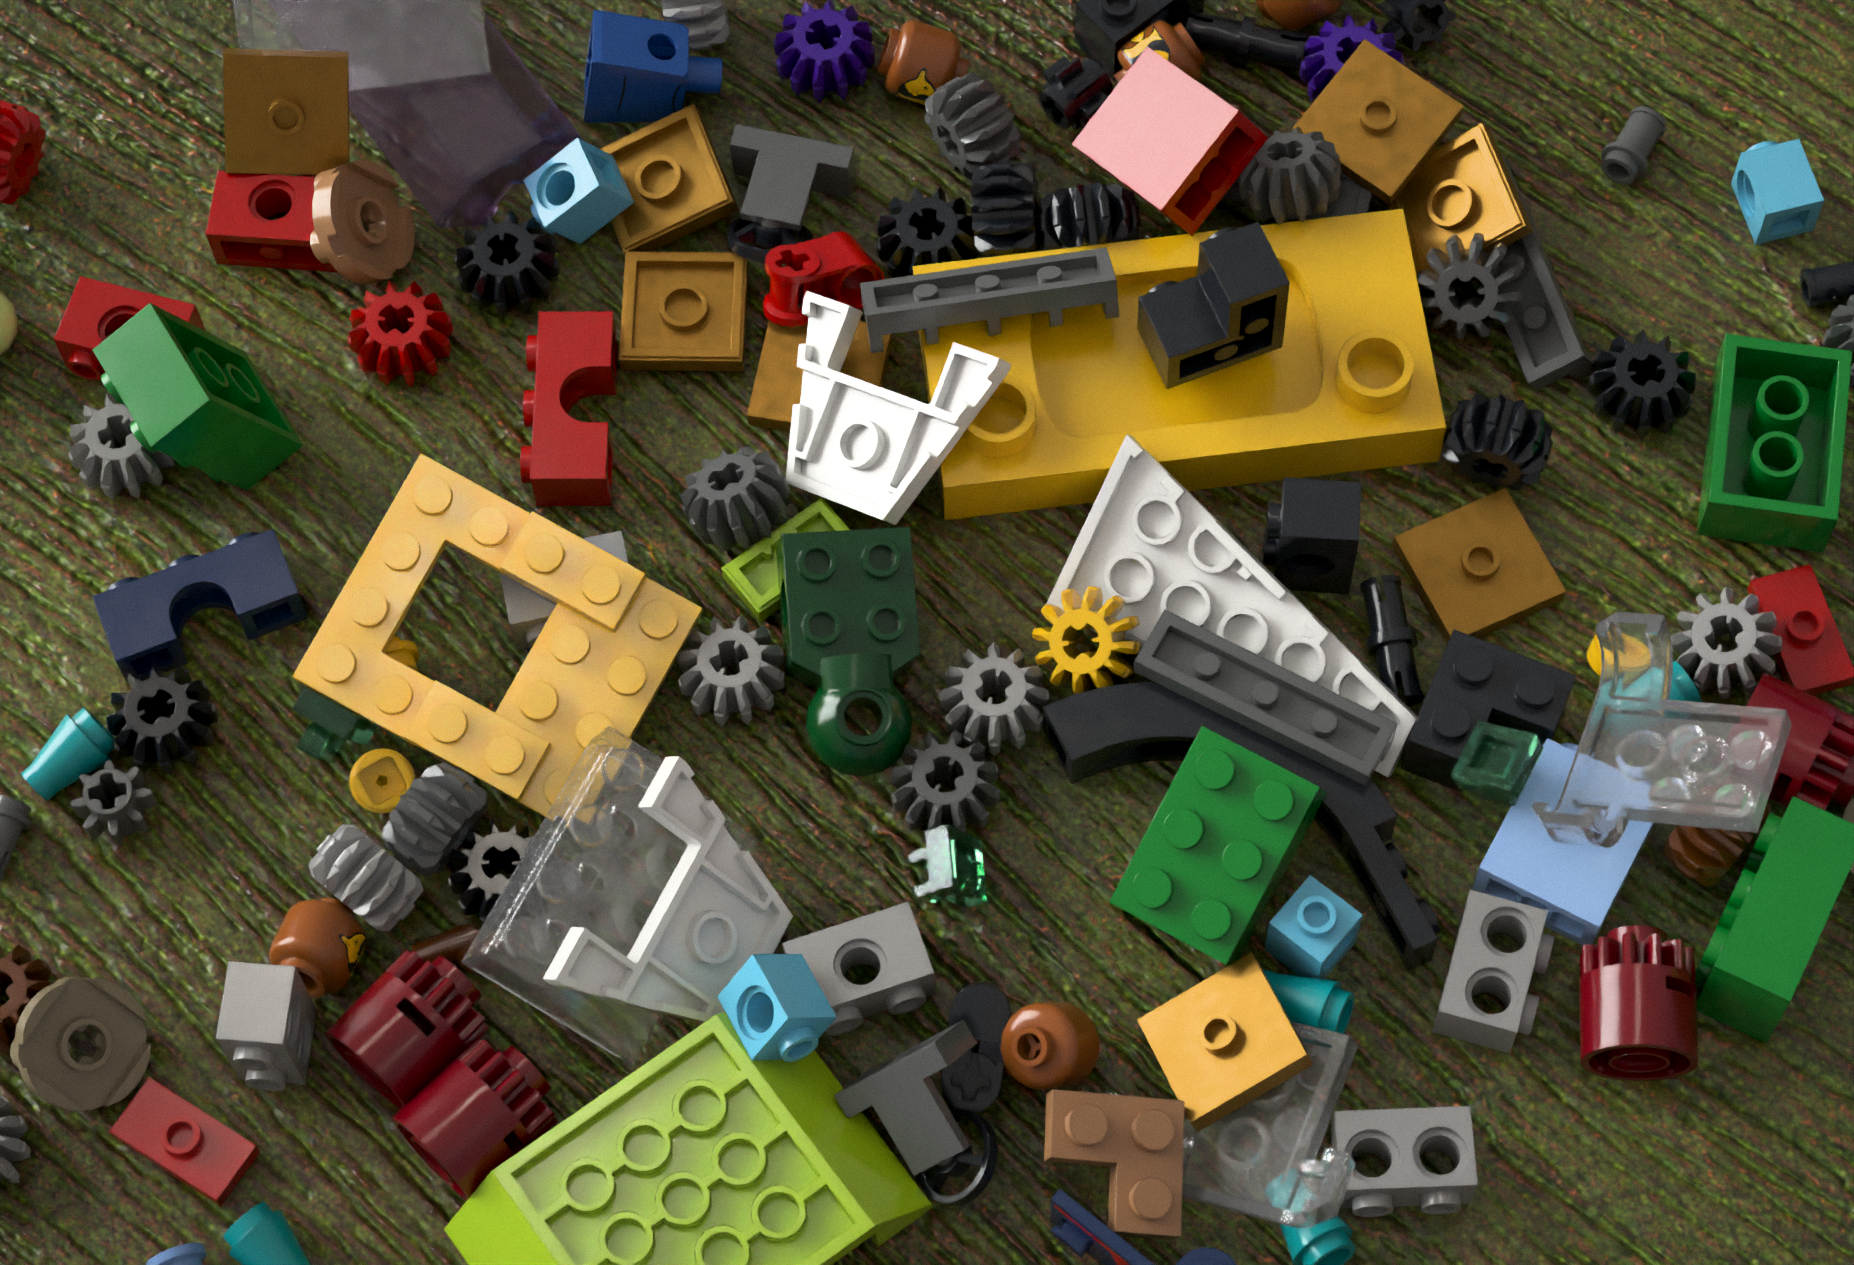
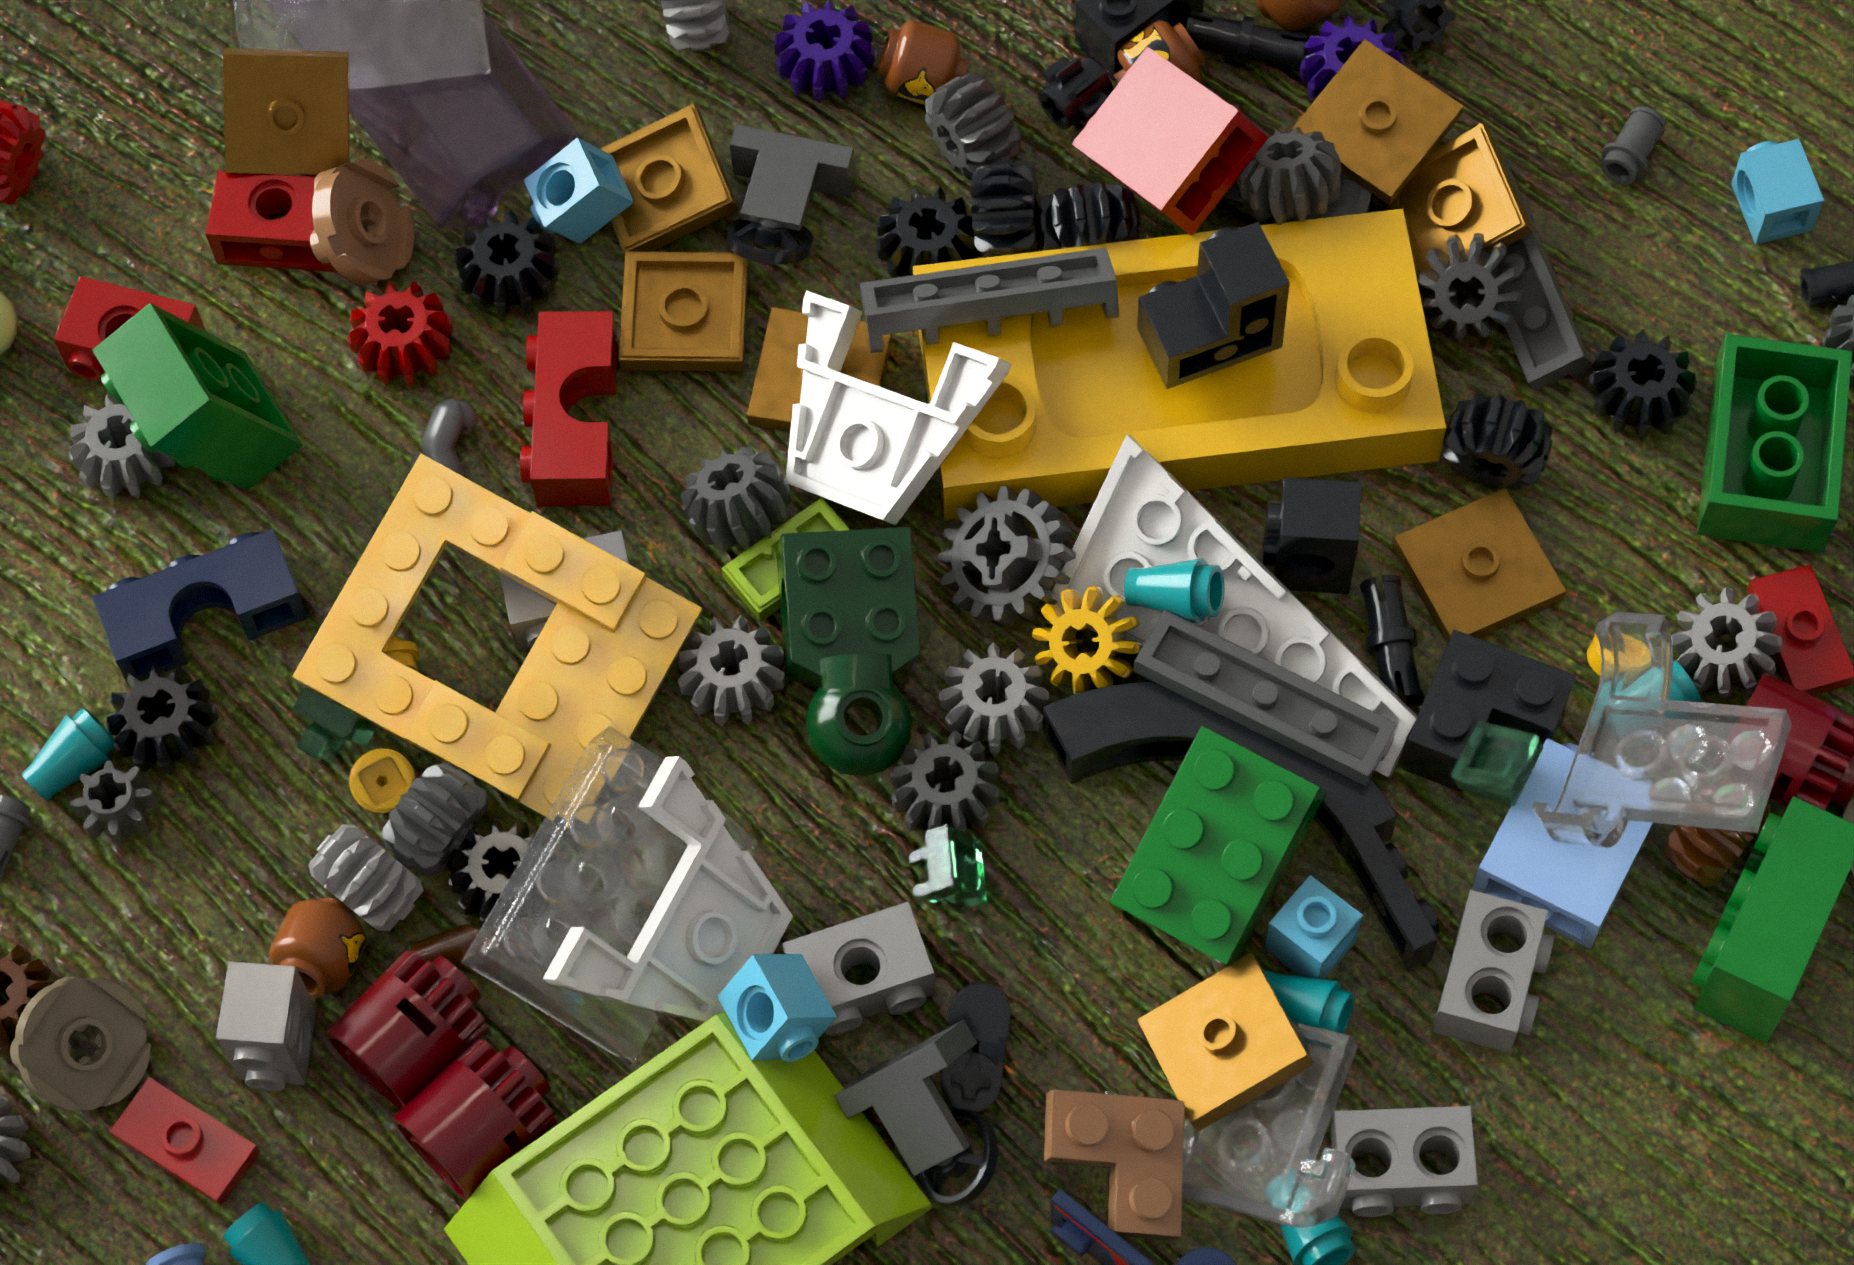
(443, 430): none -> dark grey arm
(642, 69): blue torso -> none
(824, 266): red piece -> none
(1011, 563): none -> dark grey gear
(1050, 1045): dark orange head -> none
(1183, 588): none -> teal cone
(1638, 1006): dark red gear -> none

